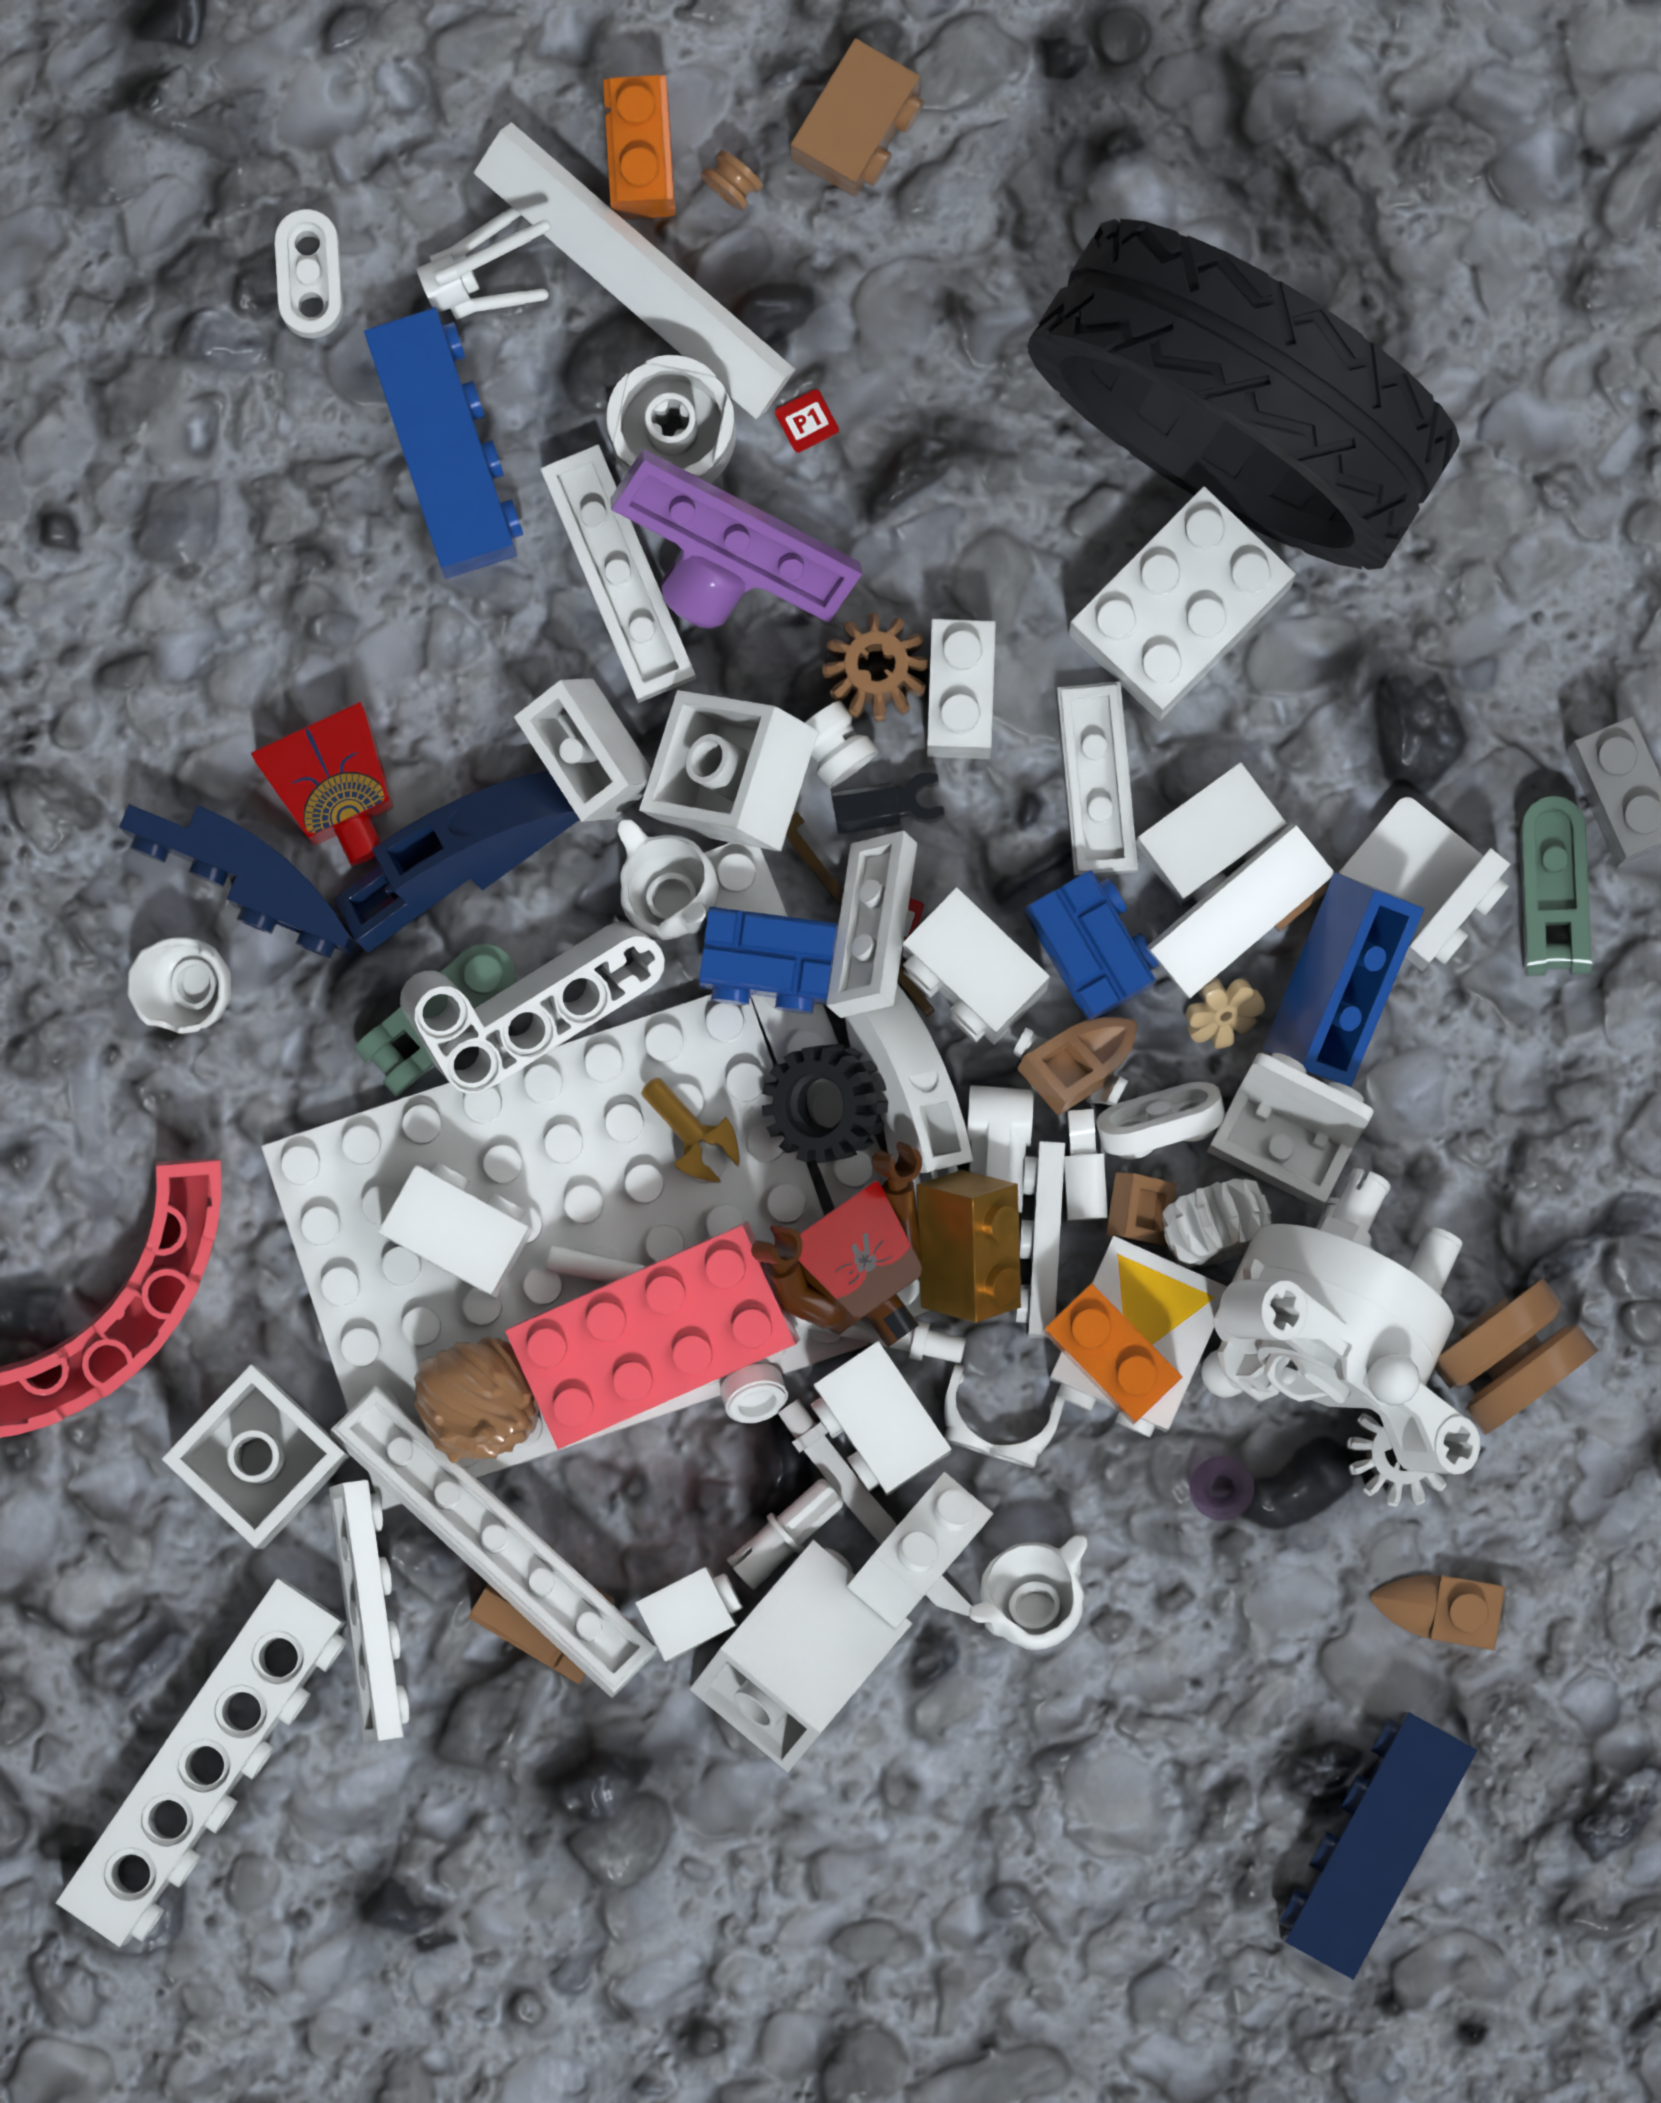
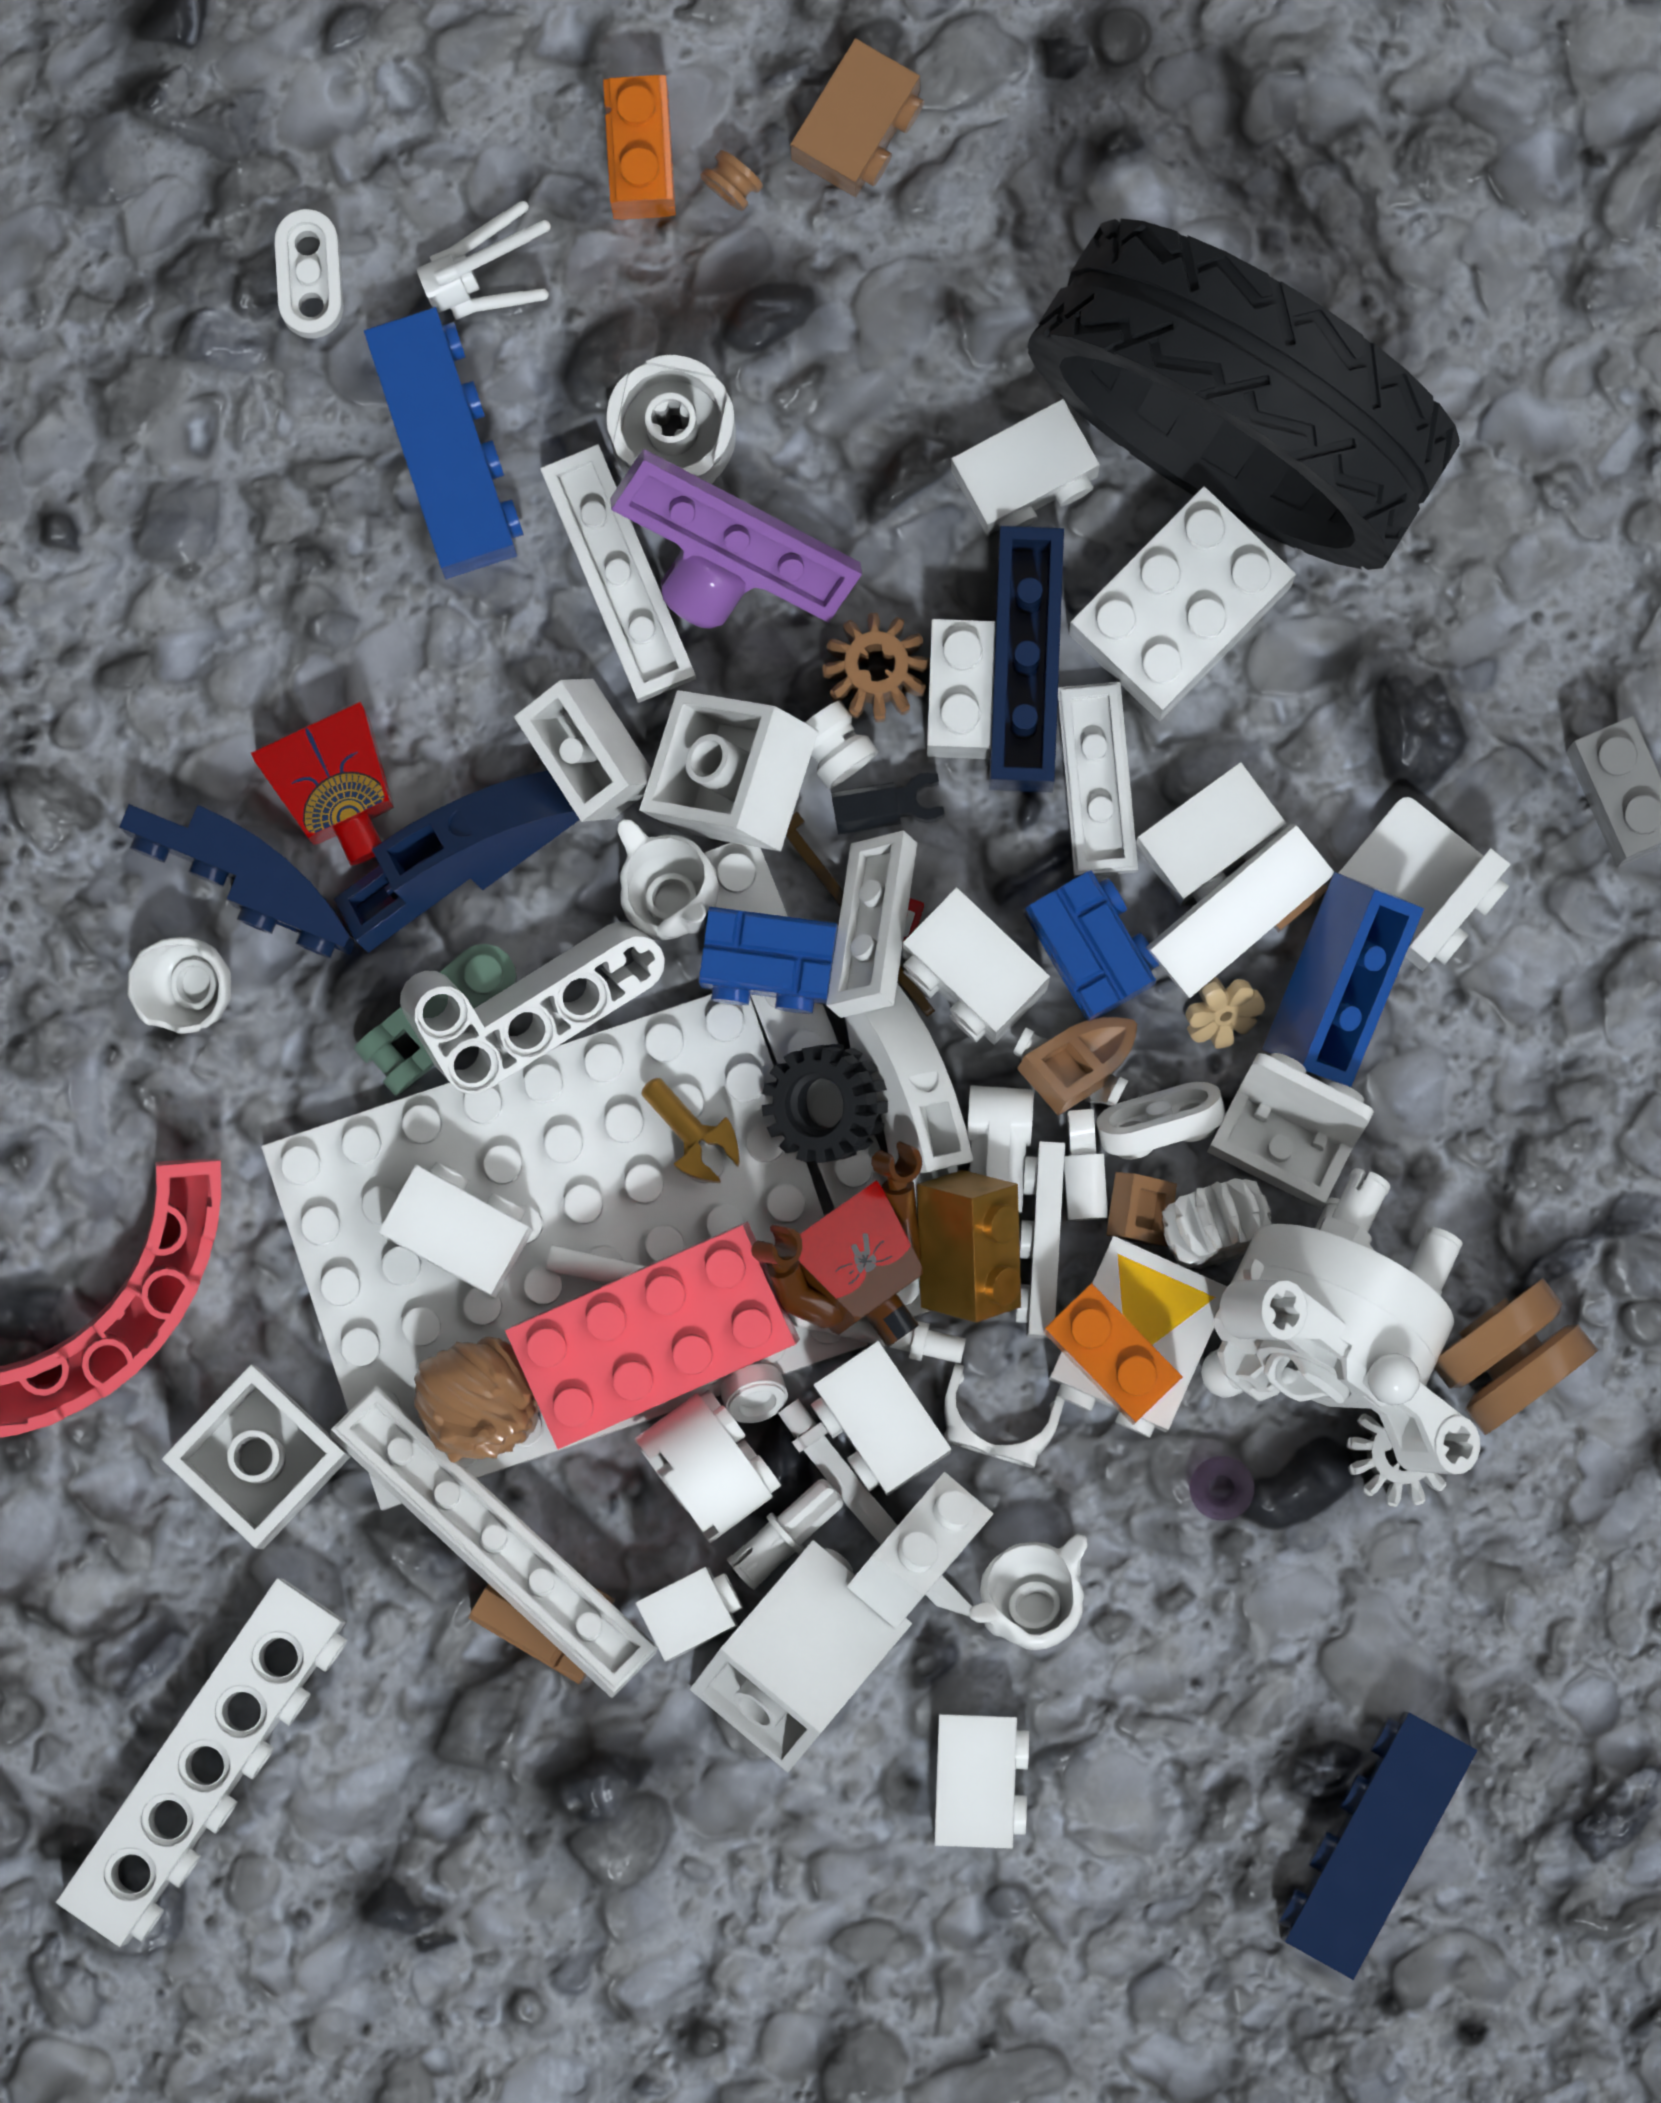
(364, 1585): white plate -> none
(633, 269): white tile -> none
(704, 1466): none -> white brick
(807, 421): red sticker -> none
(978, 1781): none -> white brick
(1026, 469): none -> white brick
(1026, 659): none -> dark blue brick
(1443, 1608): medium nougat plate -> none
(1555, 886): sand green plate -> none

